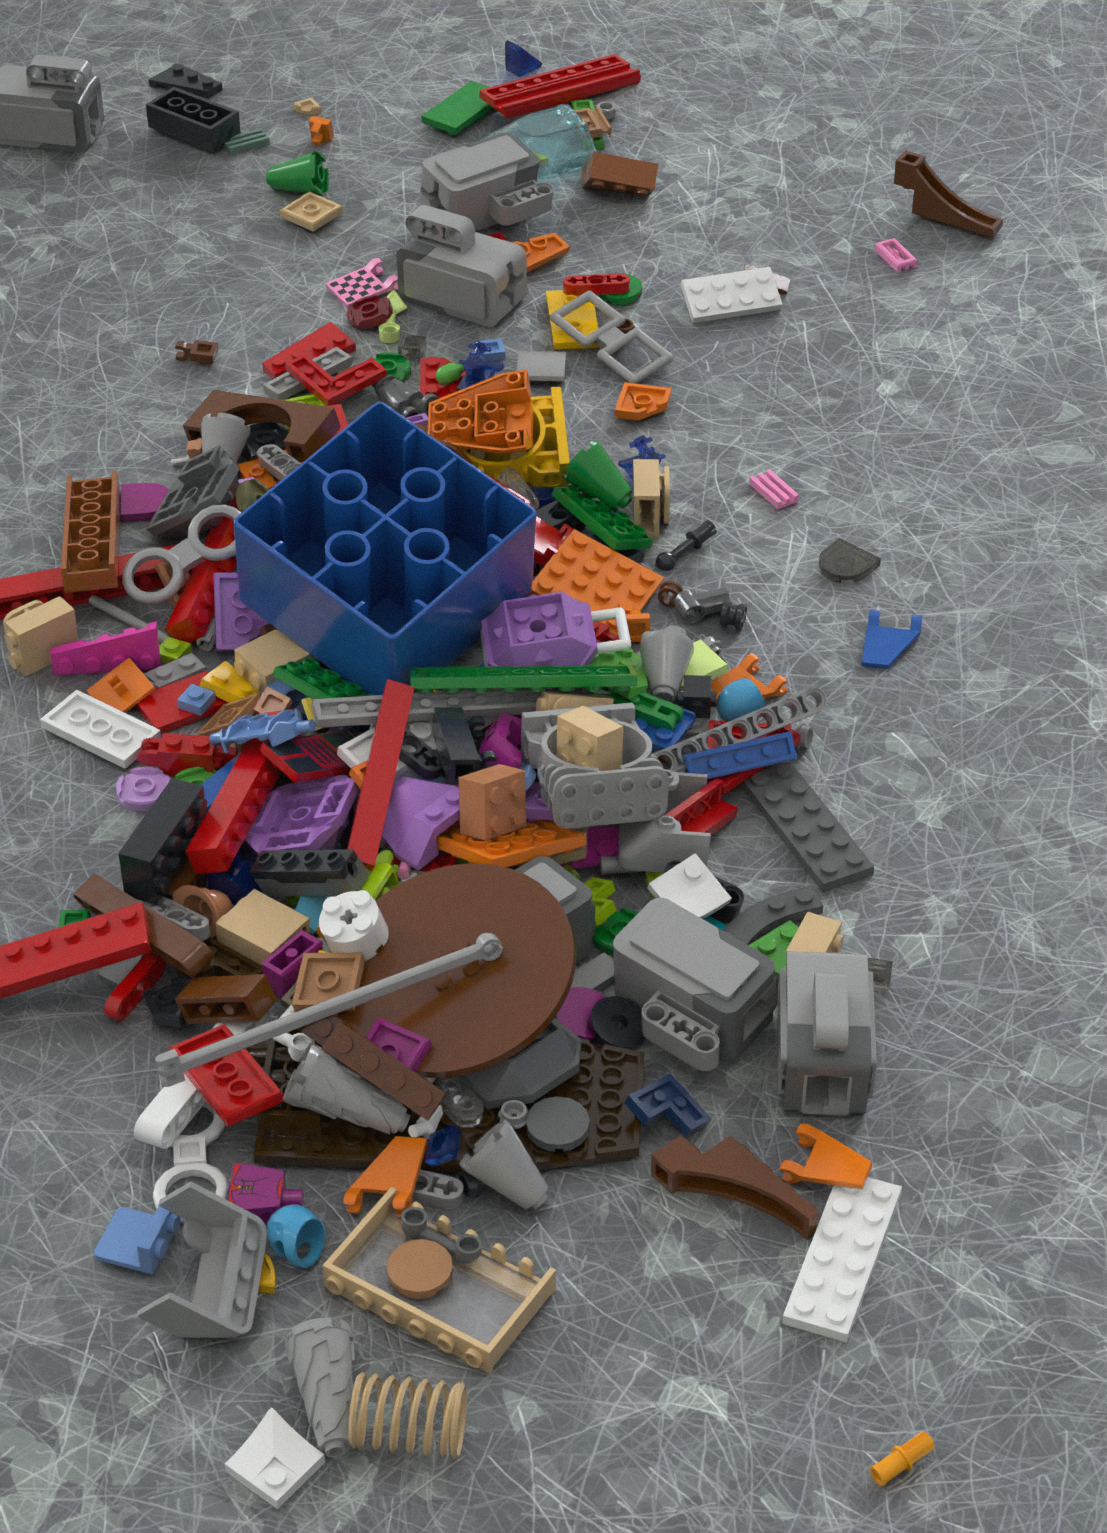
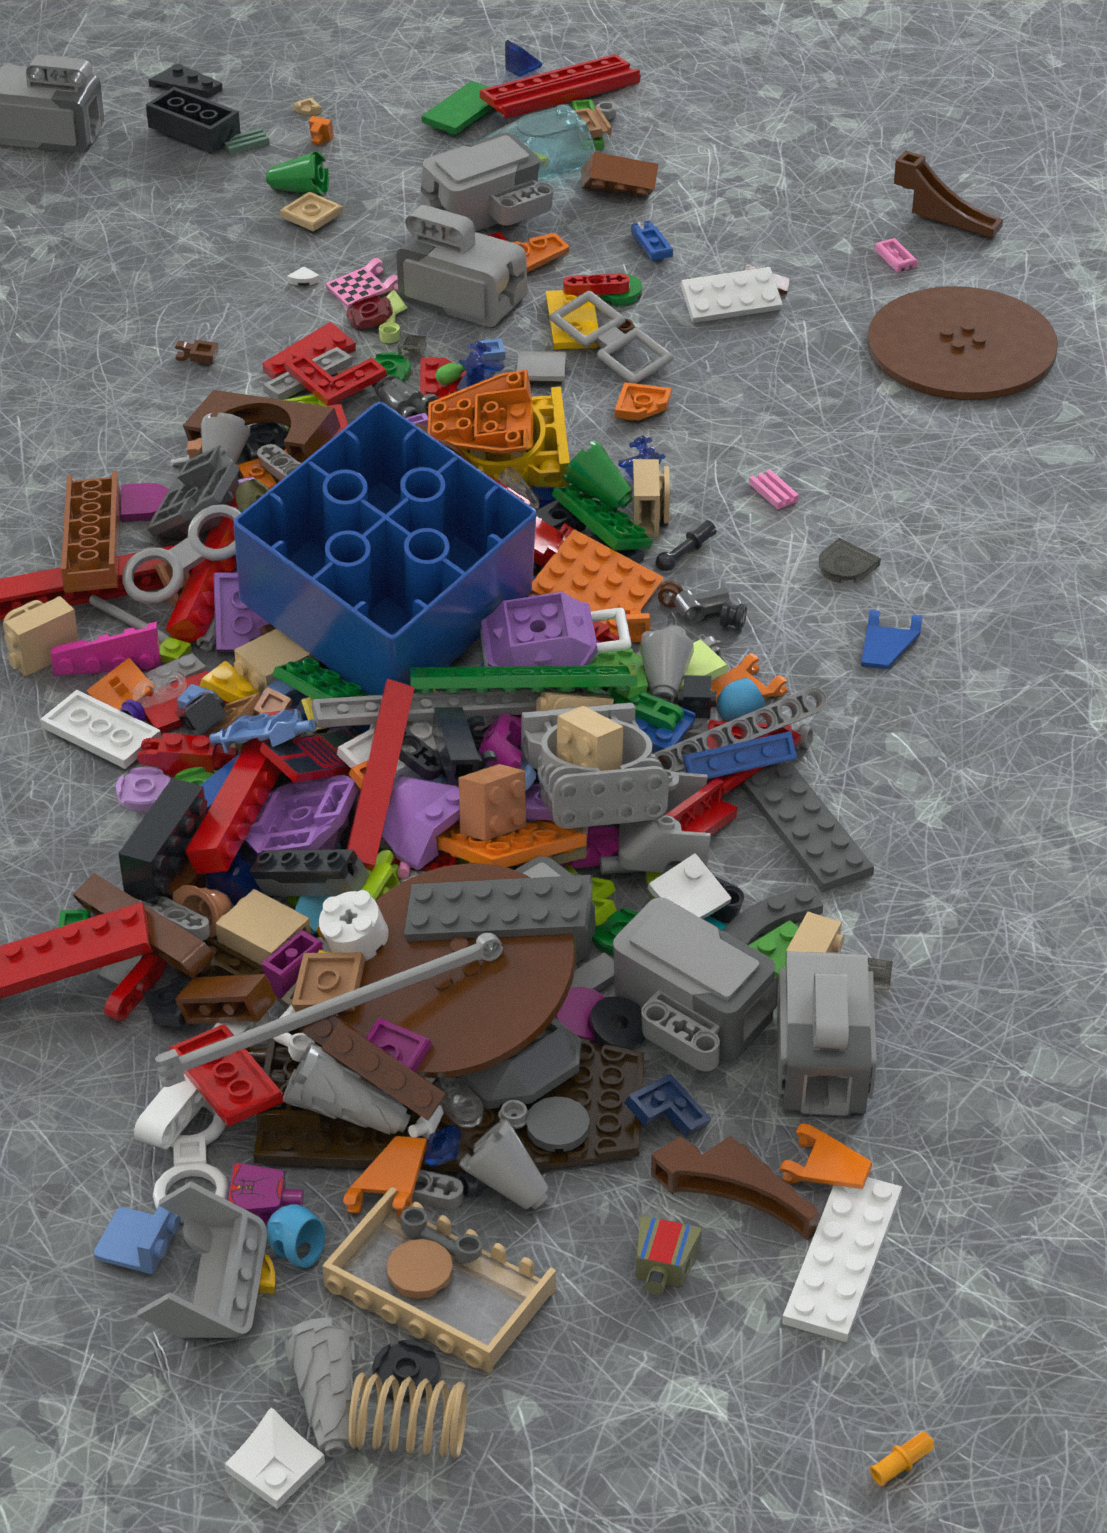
(133, 709): none -> dark purple plate
(161, 688): none -> clear plate
(201, 712): none -> black brick
(303, 275): none -> white tile
(405, 1360): none -> black tile
(499, 908): none -> dark grey plate
(652, 241): none -> blue hinge
(666, 1252): none -> olive torso
(962, 342): none -> reddish brown plate

